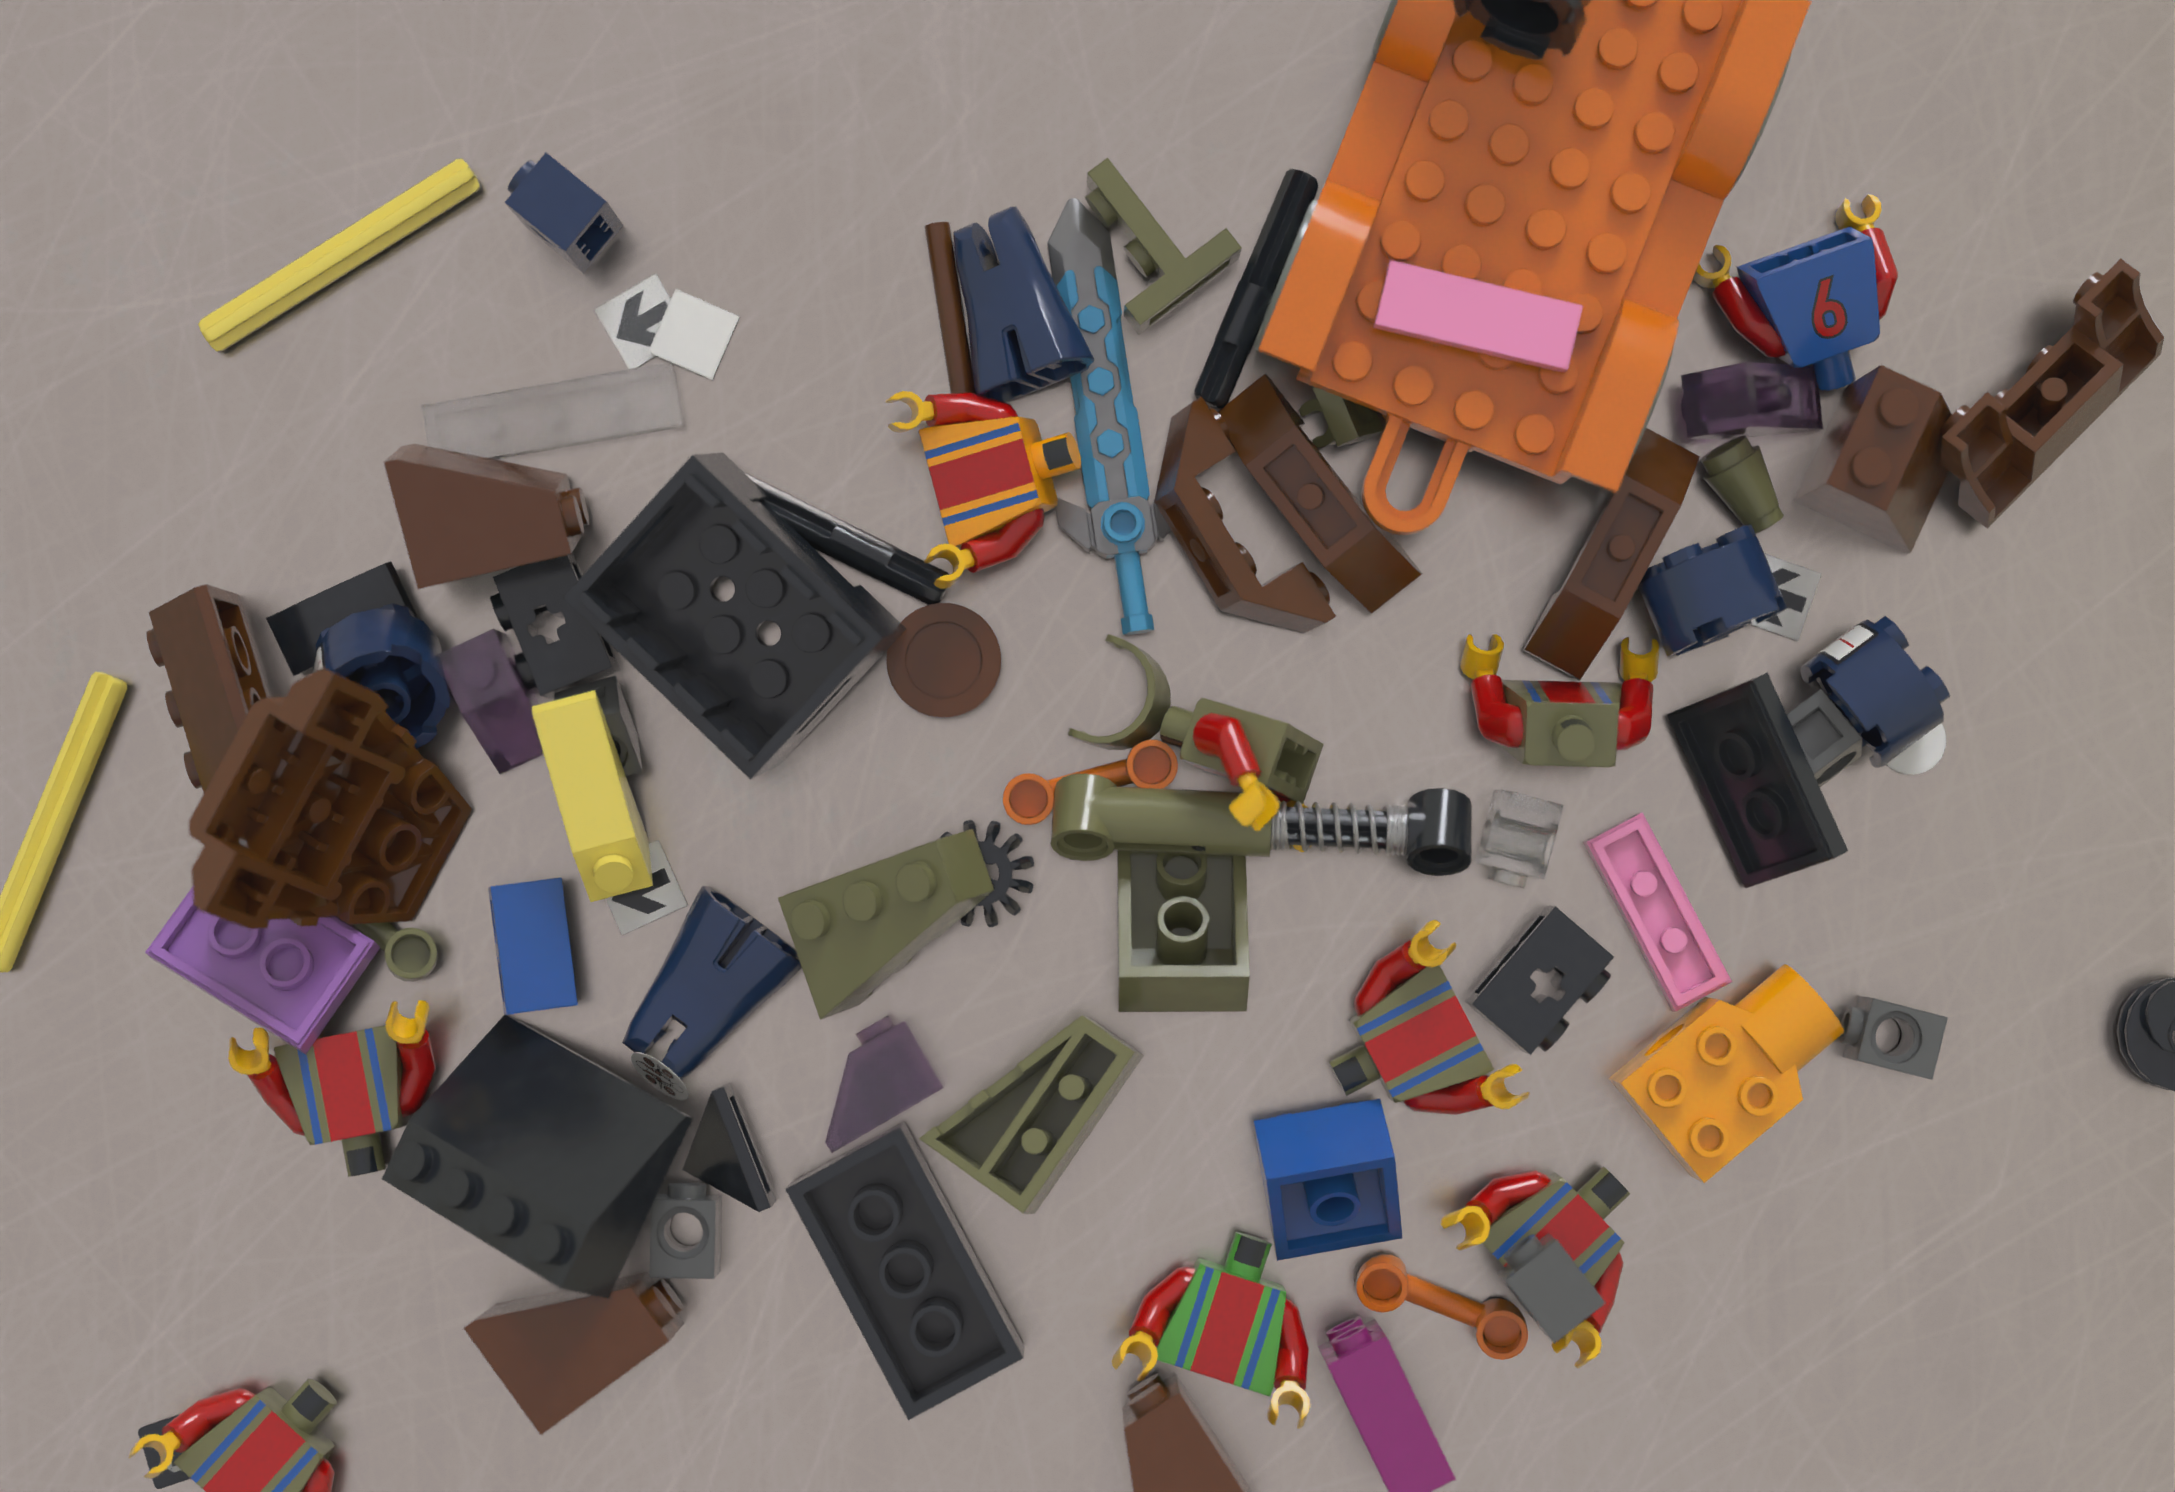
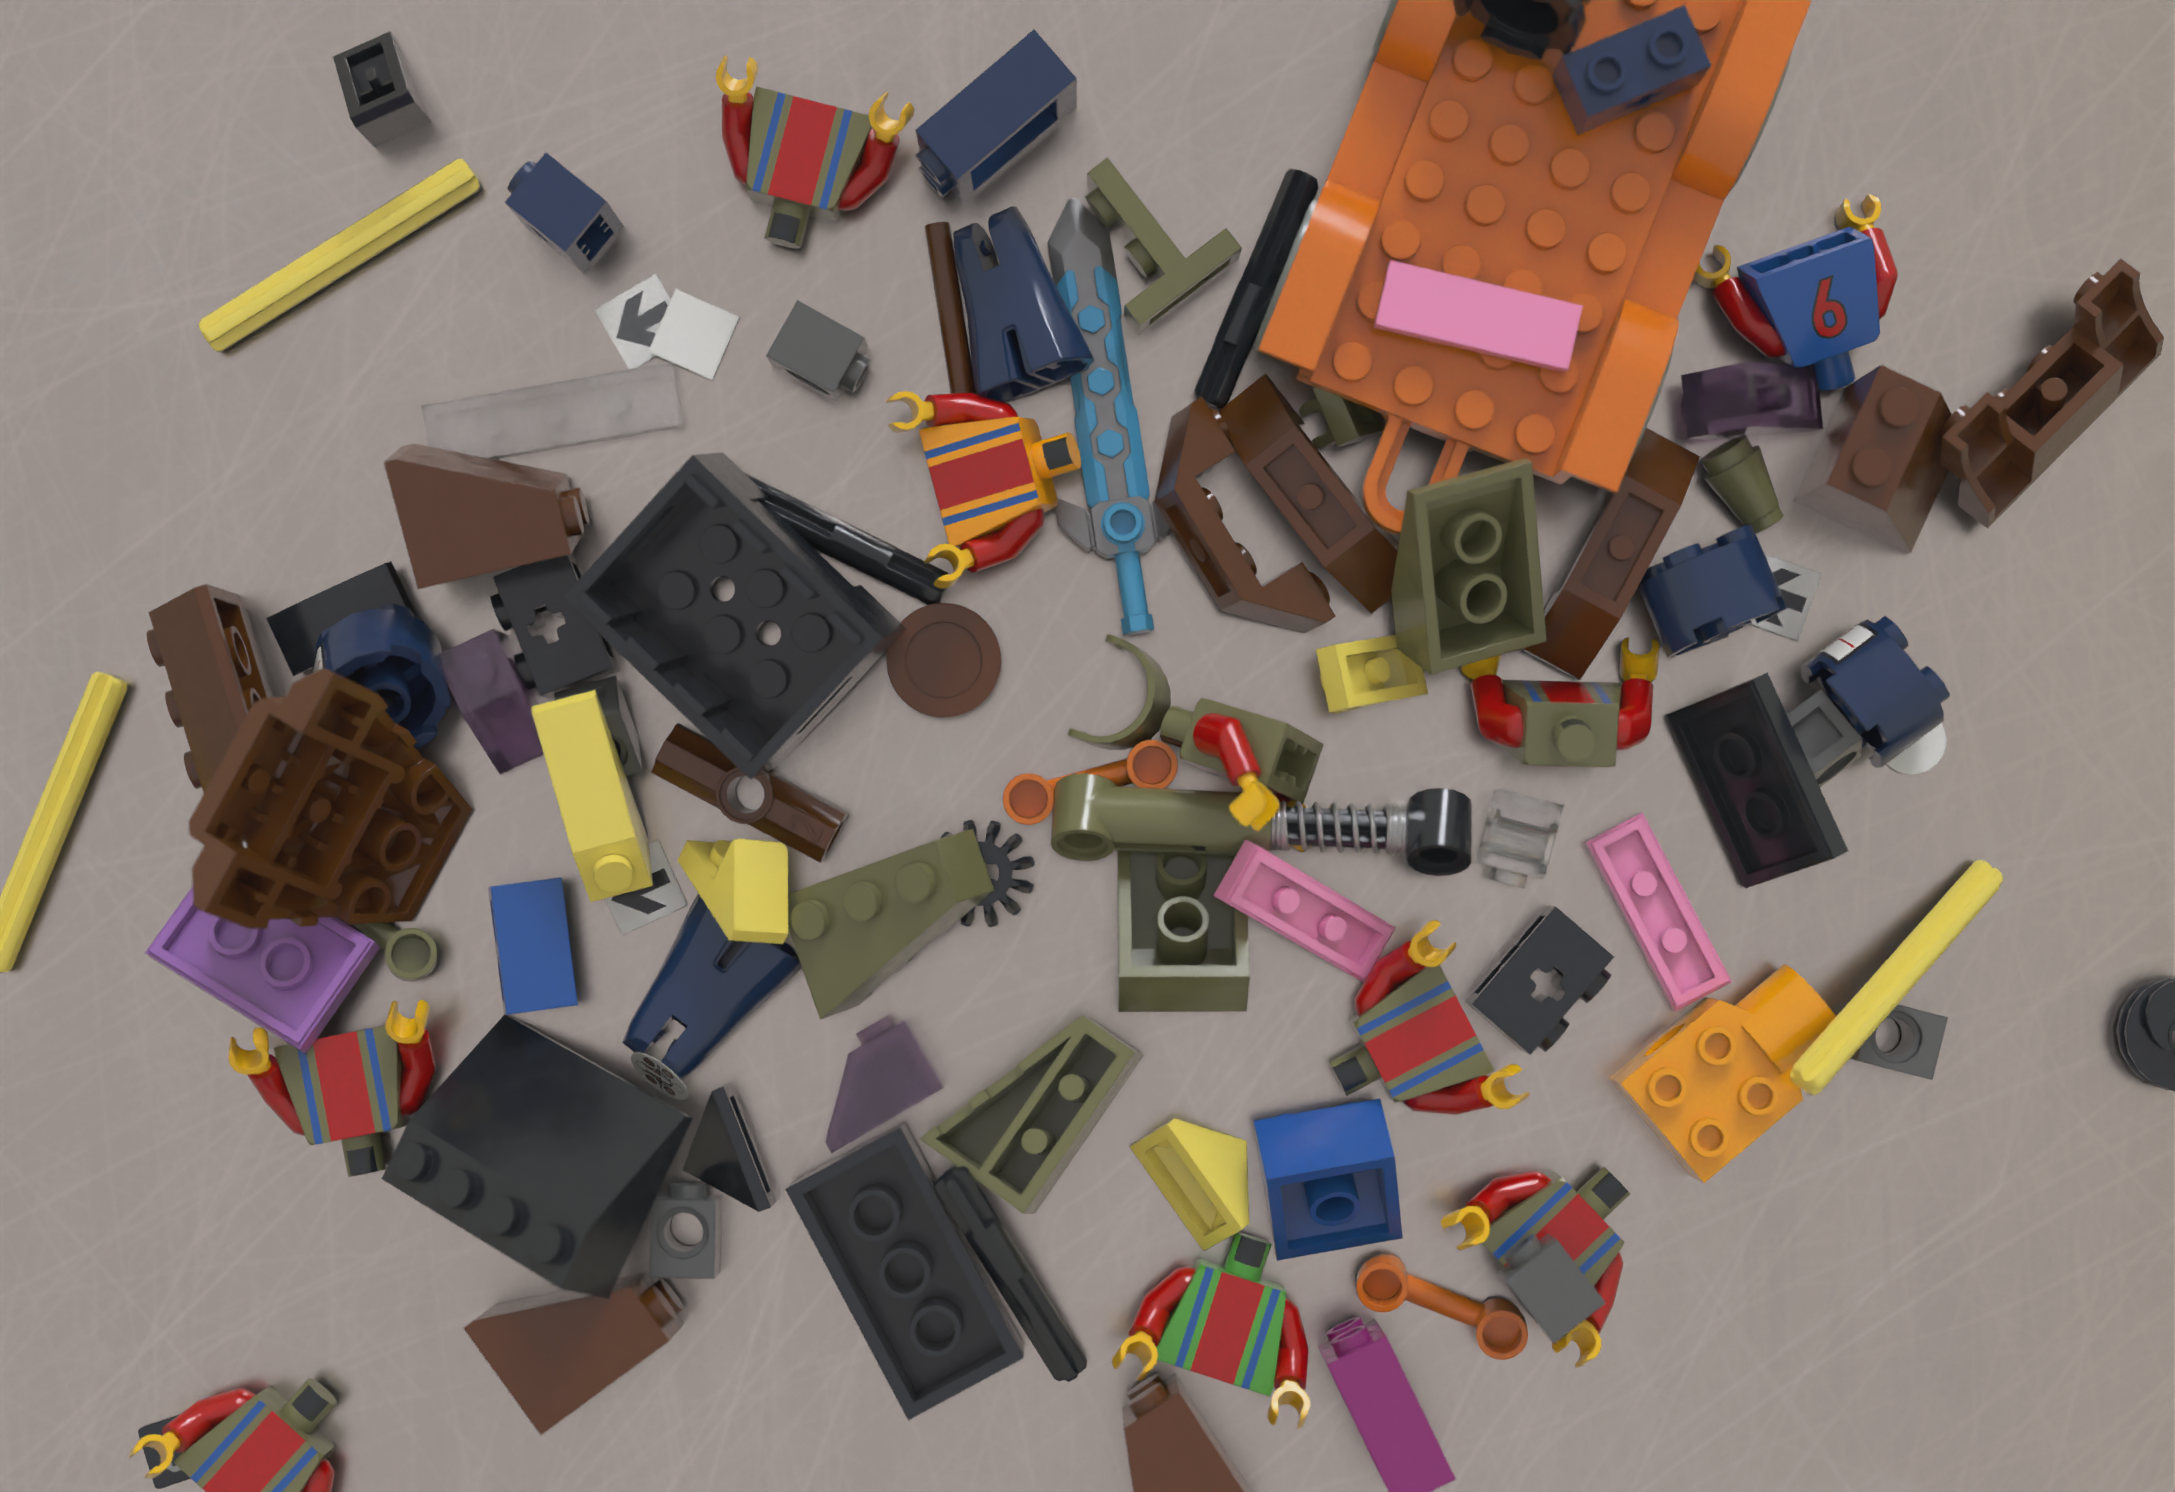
(380, 90): none -> black slope
(742, 886): none -> light yellow slope
(786, 811): none -> reddish brown piece
(804, 152): none -> torso
(820, 352): none -> dark grey brick
(995, 118): none -> dark blue window
(1010, 1273): none -> black axle
(1200, 1177): none -> light yellow slope
(1304, 911): none -> bright pink tile
(1368, 674): none -> light yellow slope
(1469, 569): none -> olive slope
(1631, 70): none -> dark blue brick
(1896, 977): none -> light yellow axle

